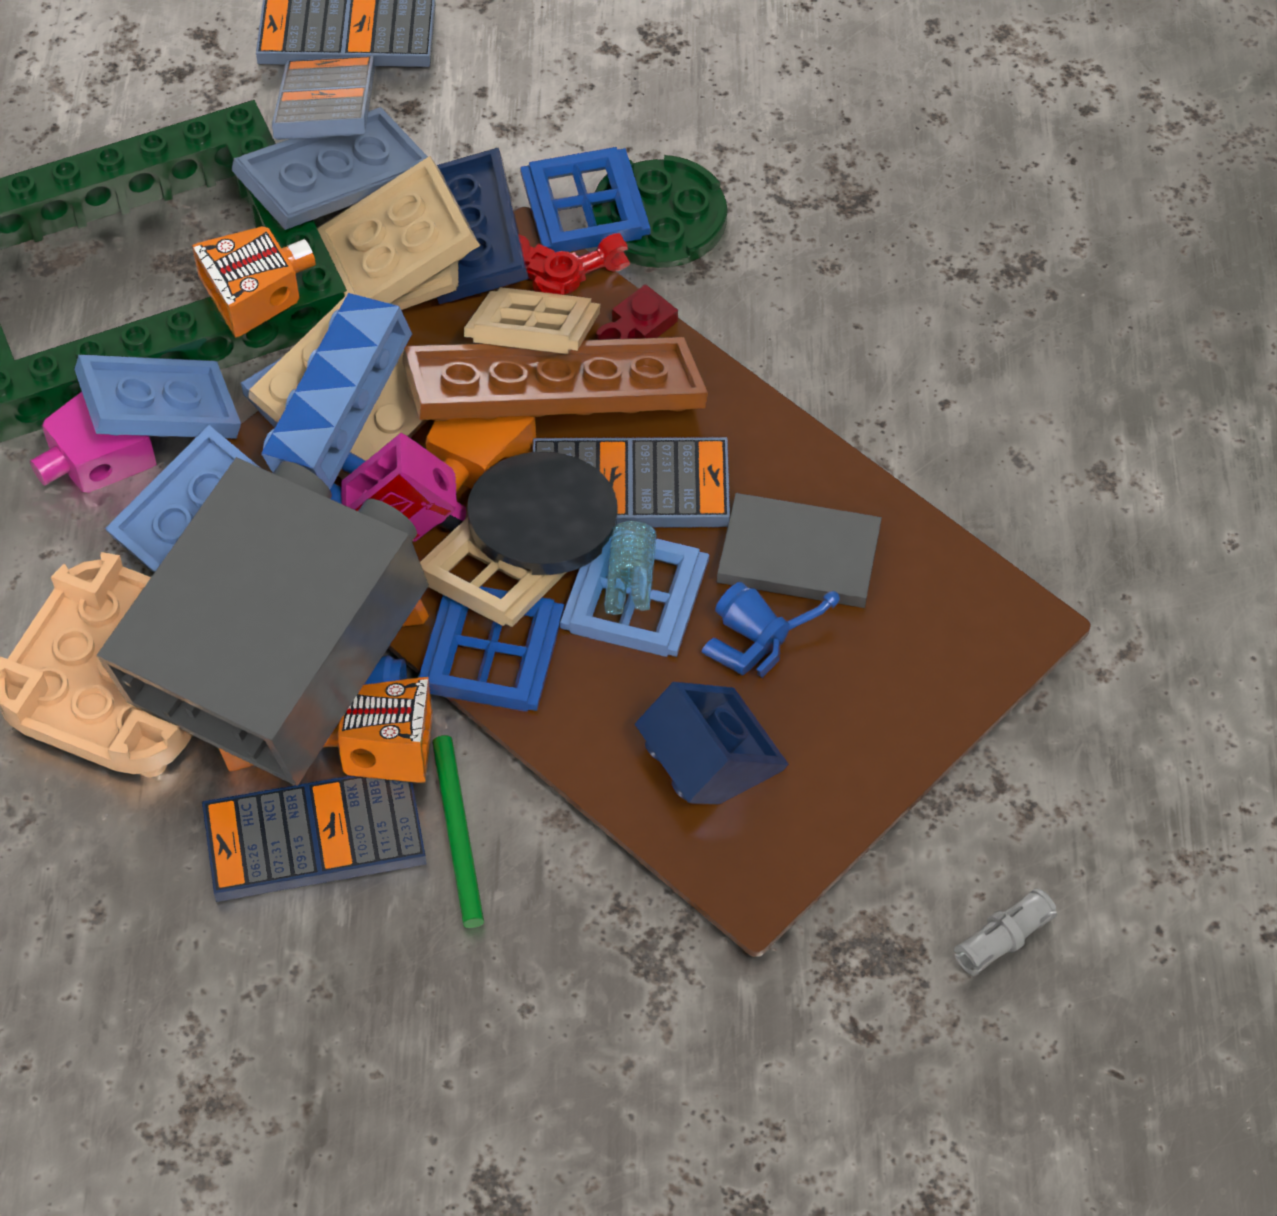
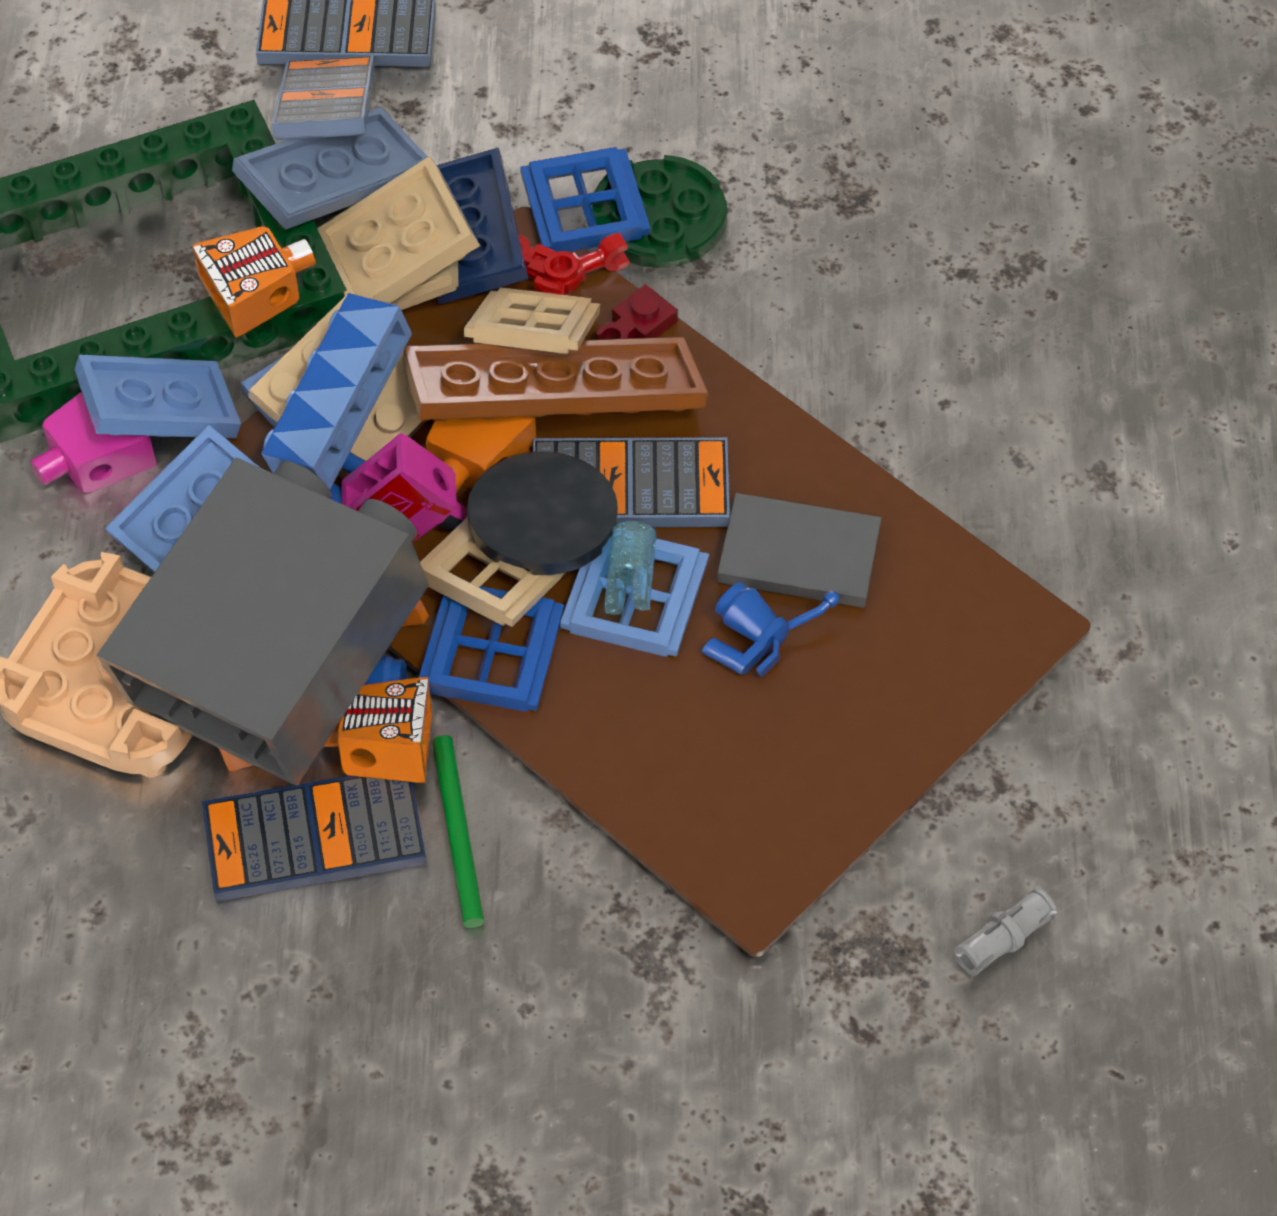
(708, 742): dark blue slope -> none

